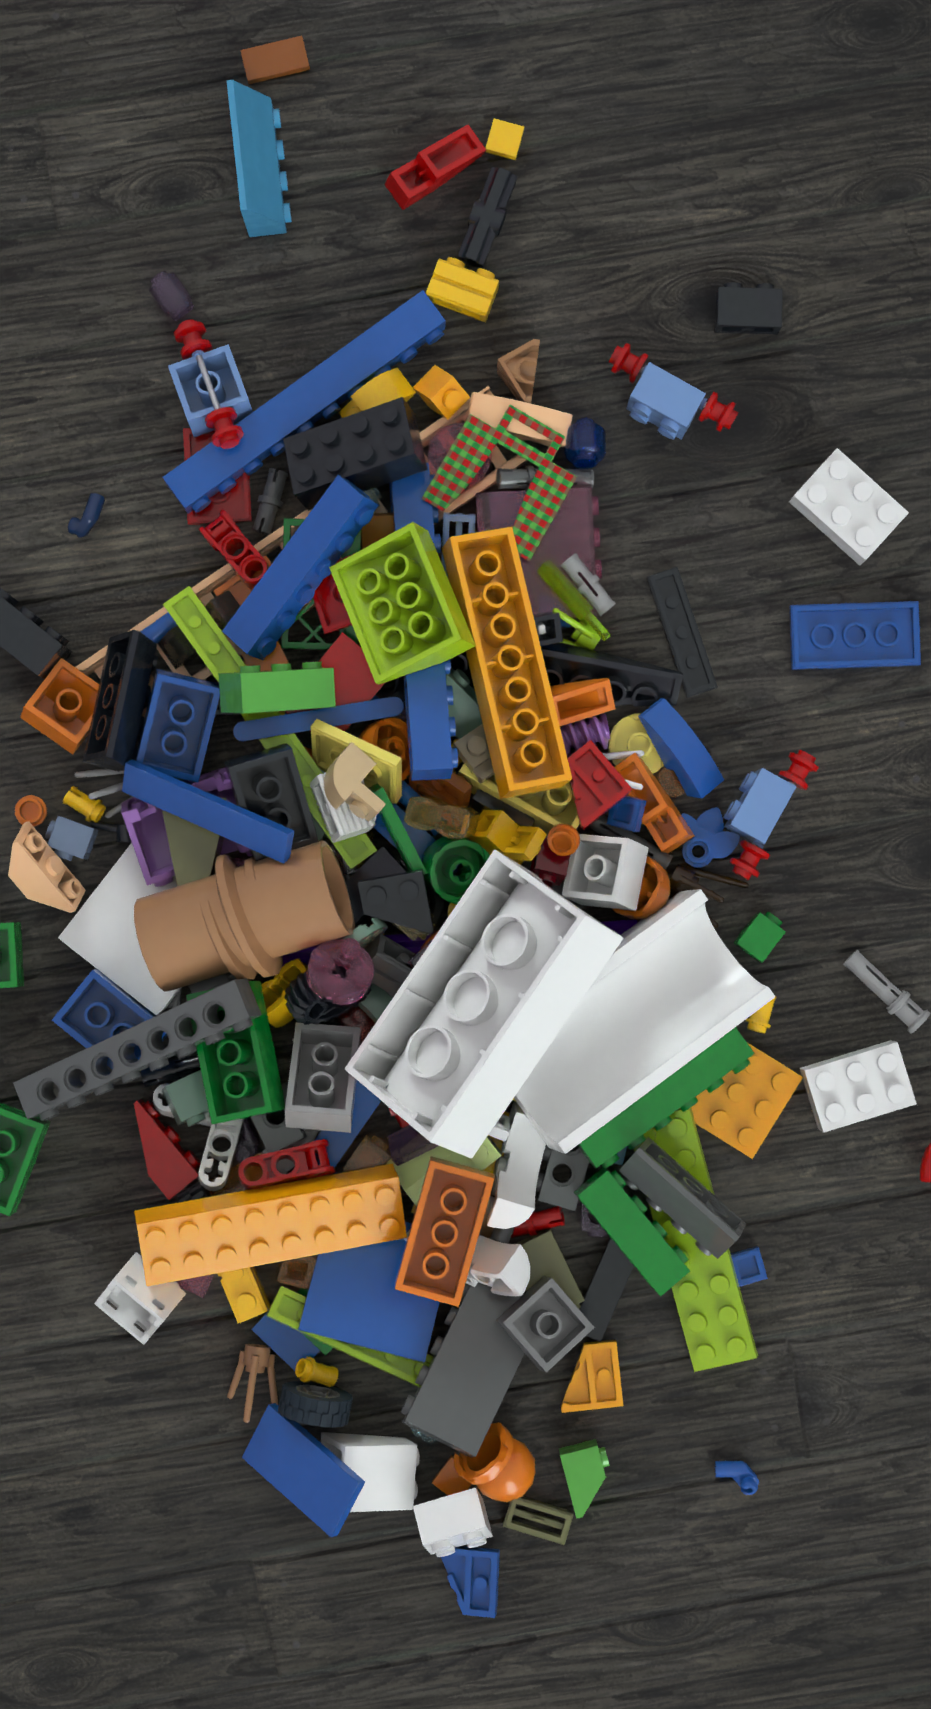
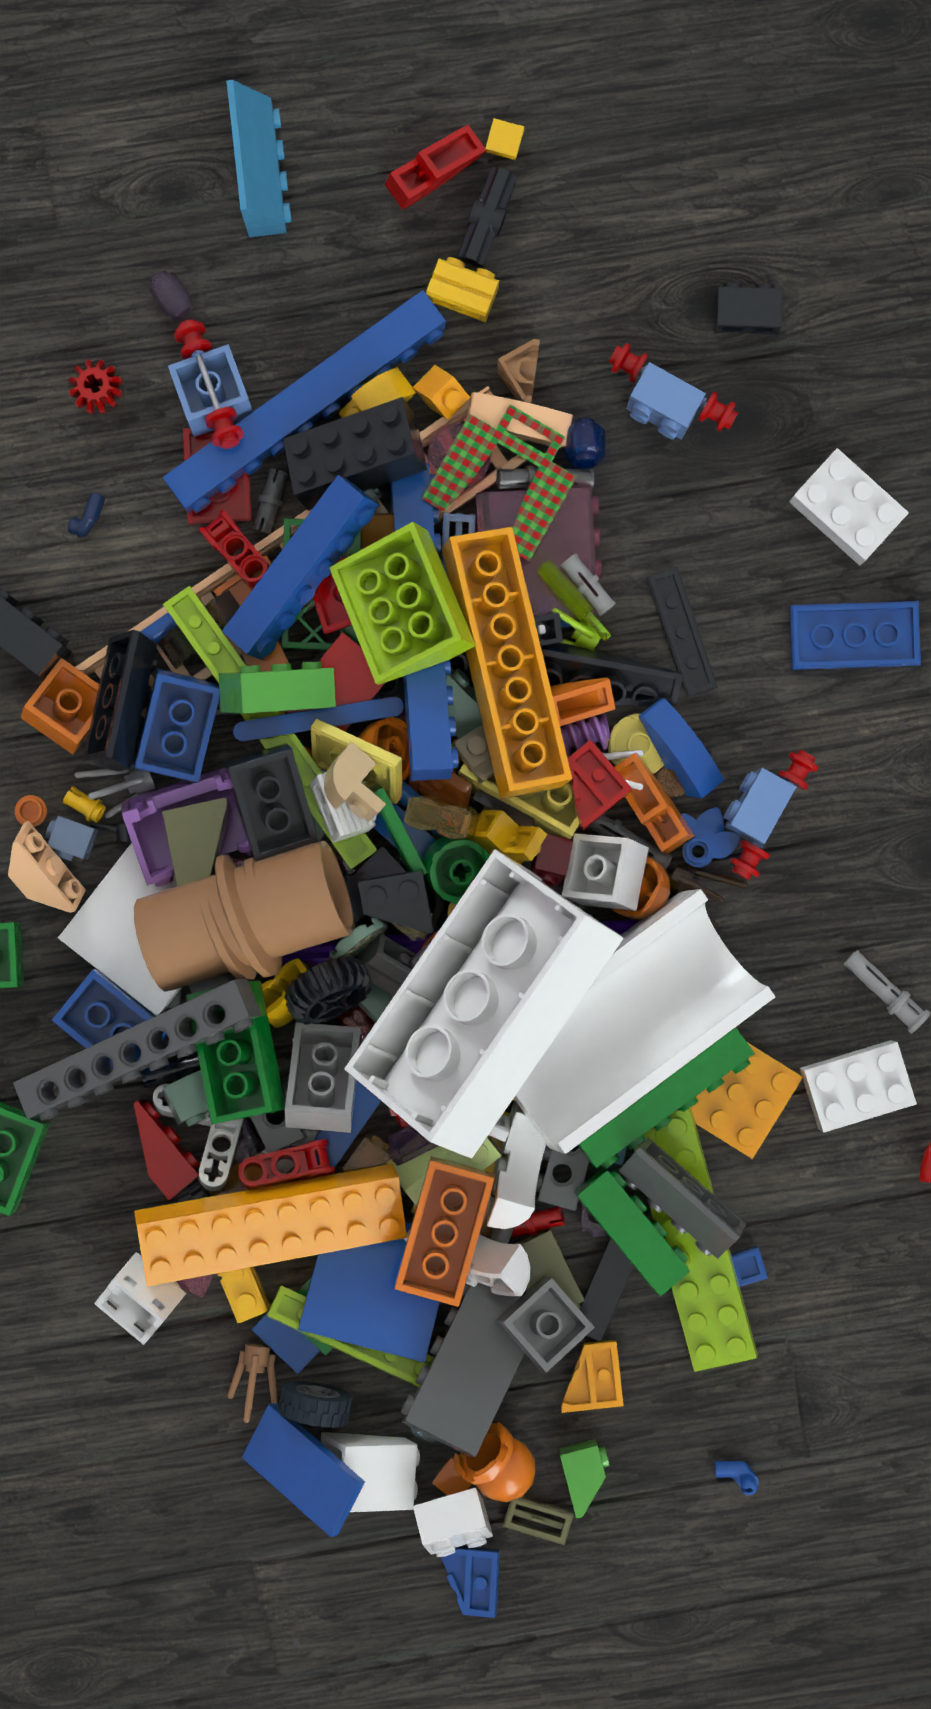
(84, 381): none -> red gear
(208, 811): blue tile -> none
(275, 59): dark orange tile -> none
(296, 1271): clear orange brick -> none
(310, 1370): yellow pin -> none
(332, 986): clear pink plate -> none
(563, 839): orange plate -> none
(627, 814): blue tile -> none
(759, 1020): yellow pin -> none
(760, 936): green brick -> none

